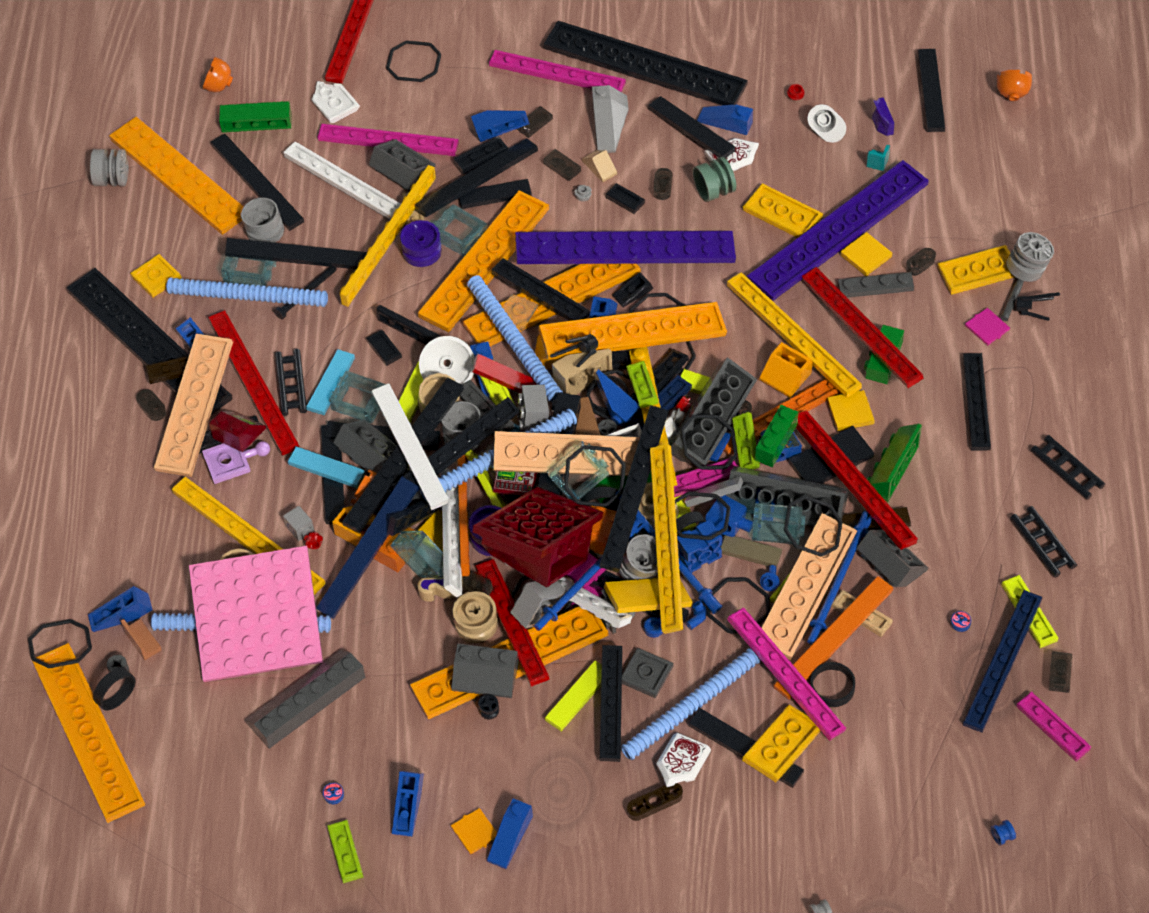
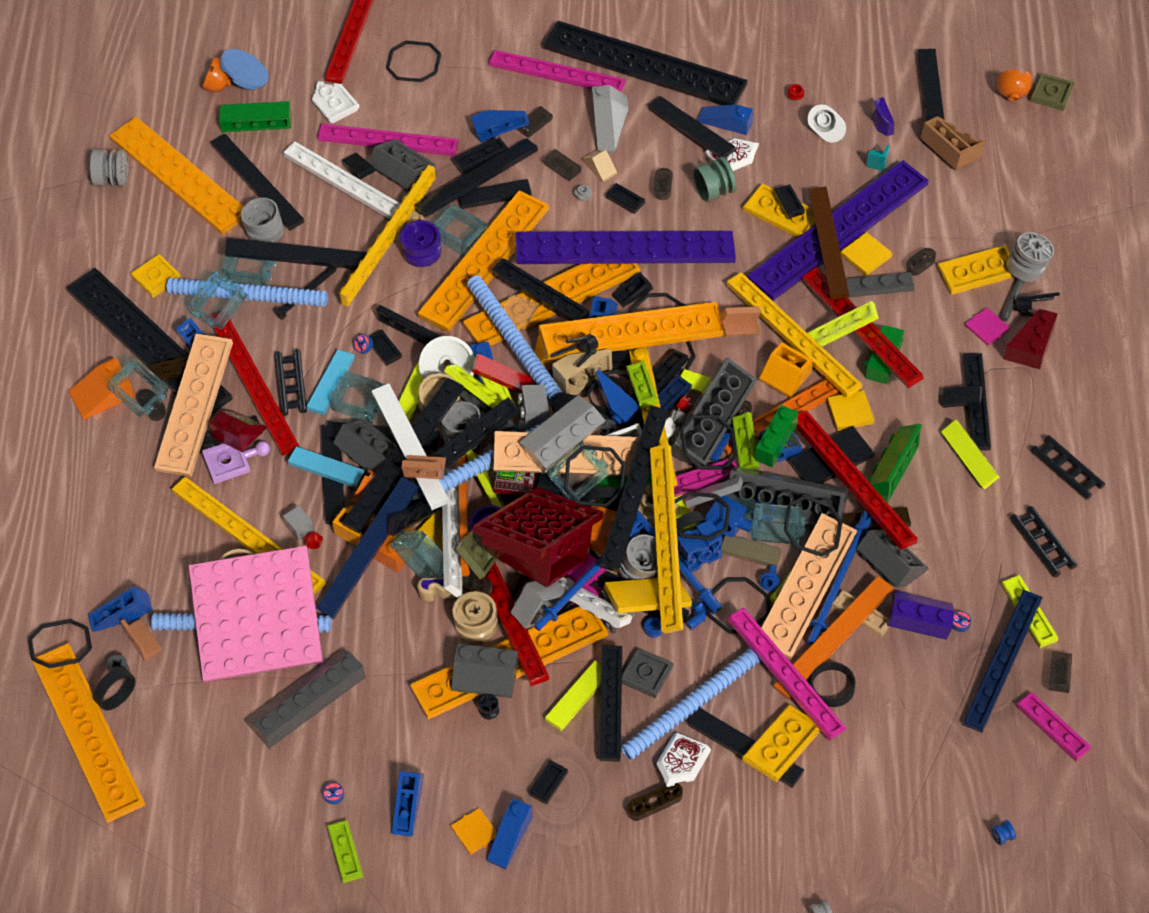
(92, 394): none -> orange slope
(148, 376): none -> clear light blue window
(207, 290): none -> clear light blue window
(244, 69): none -> medium blue tile
(358, 166): none -> black tile
(363, 343): none -> tile
(424, 467): none -> nougat panel
(473, 385): none -> neon yellow tile
(475, 554): none -> olive tile
(548, 782): none -> black tile
(562, 432): none -> light grey slope
(740, 321): none -> nougat panel
(789, 201): none -> black tile
(828, 243): none -> reddish brown tile
(845, 324): none -> neon yellow tile
(921, 615): none -> dark purple slope
(950, 143): none -> medium nougat wedge
(962, 396): none -> black tile
(970, 454): none -> neon yellow tile
(1032, 340): none -> dark red wedge
(1052, 91): none -> olive tile

